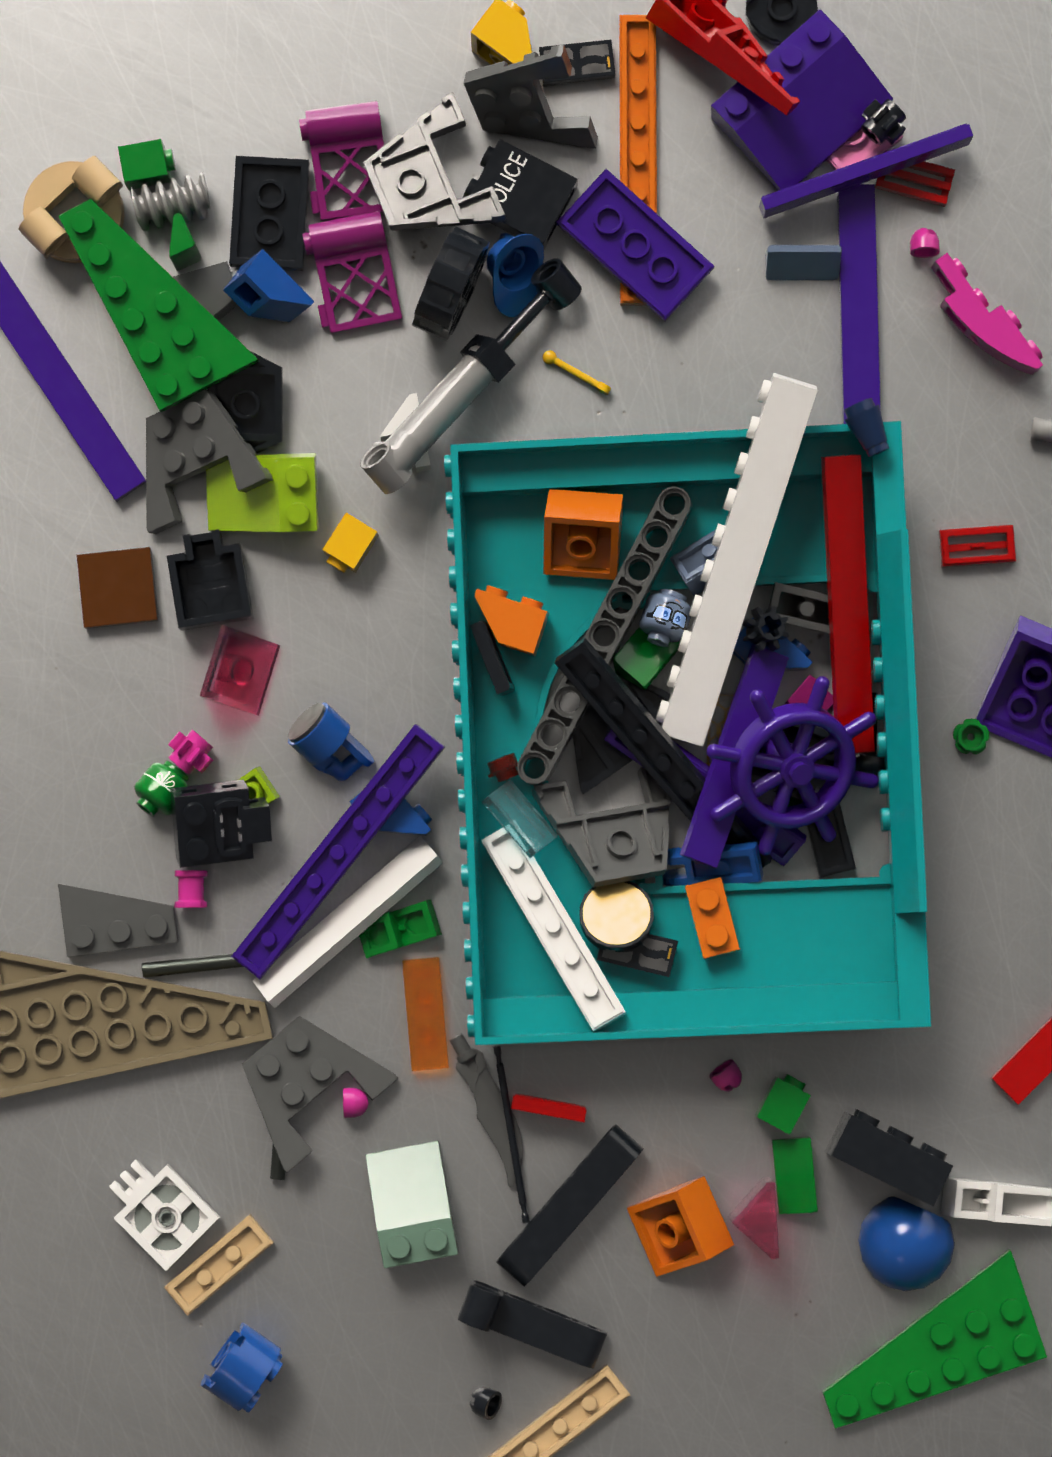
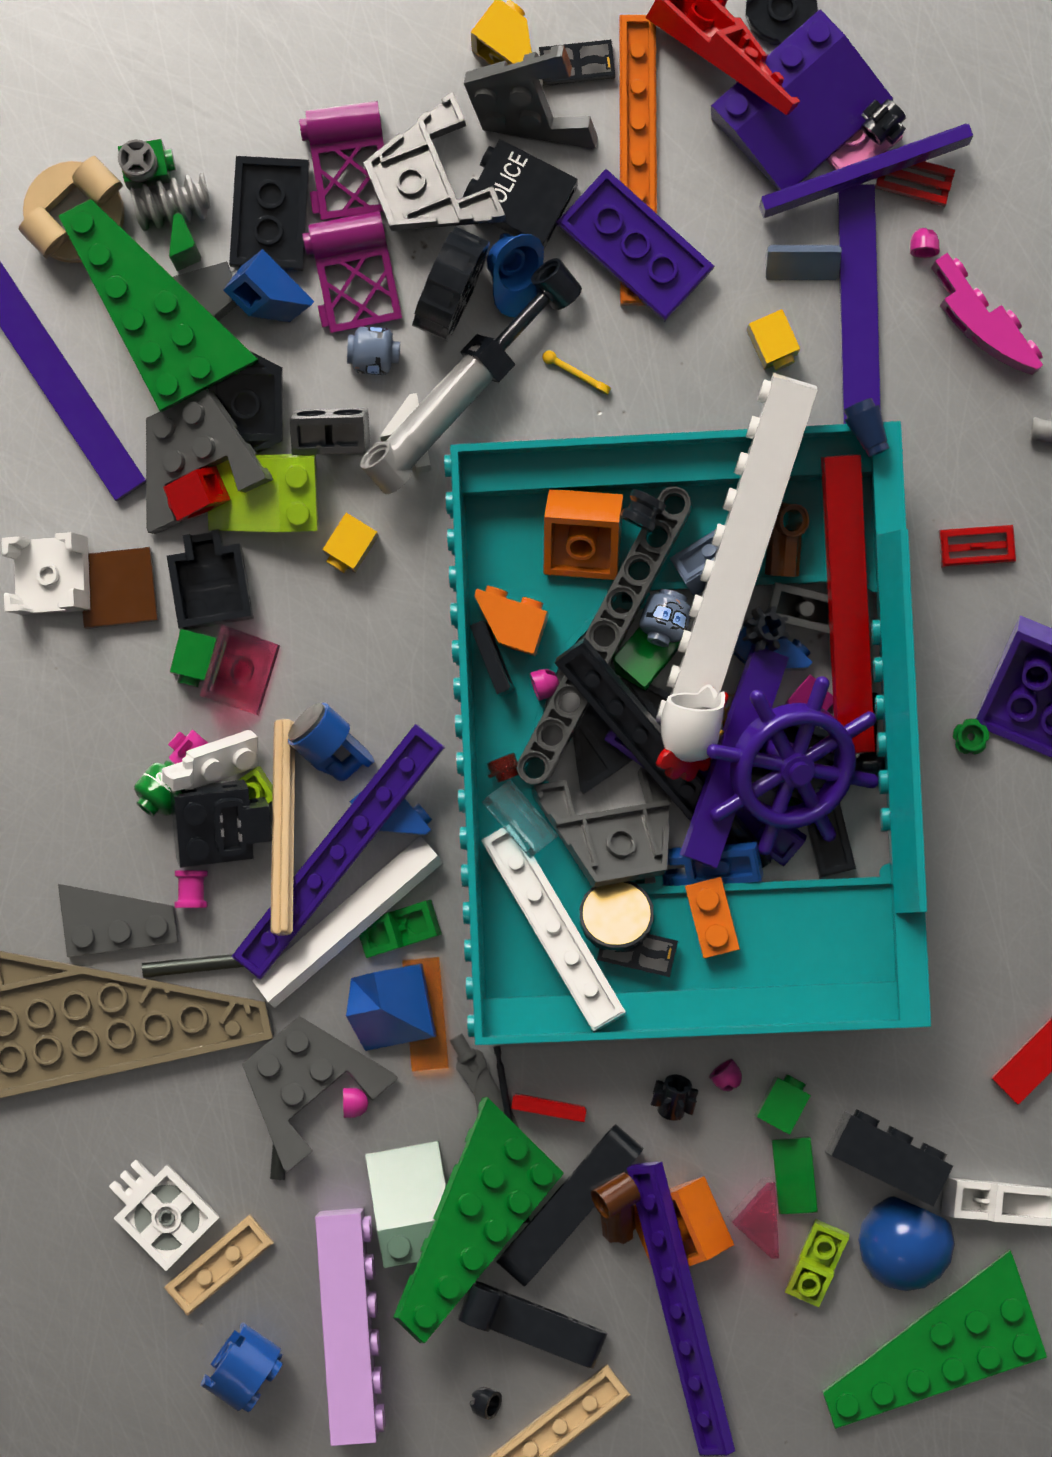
(48, 574): none -> white panel
(132, 155): none -> flat silver wheel
(192, 657): none -> green brick
(196, 493): none -> red brick
(213, 762): none -> white hinge
(282, 830): none -> tan axle
(329, 431): none -> black brick
(347, 1326): none -> lavender brick
(372, 350): none -> sand blue head
(390, 1007): none -> blue slope
(482, 1207): none -> green wing
(544, 683): none -> dark pink hinge
(616, 1206): none -> reddish brown piece
(643, 510): none -> black wheel
(674, 1097): none -> black gear
(681, 1310): none -> dark purple tile
(690, 731): none -> white piece
(774, 340): none -> yellow brick
(785, 542): none -> reddish brown piece
(817, 1262): none -> lime slope

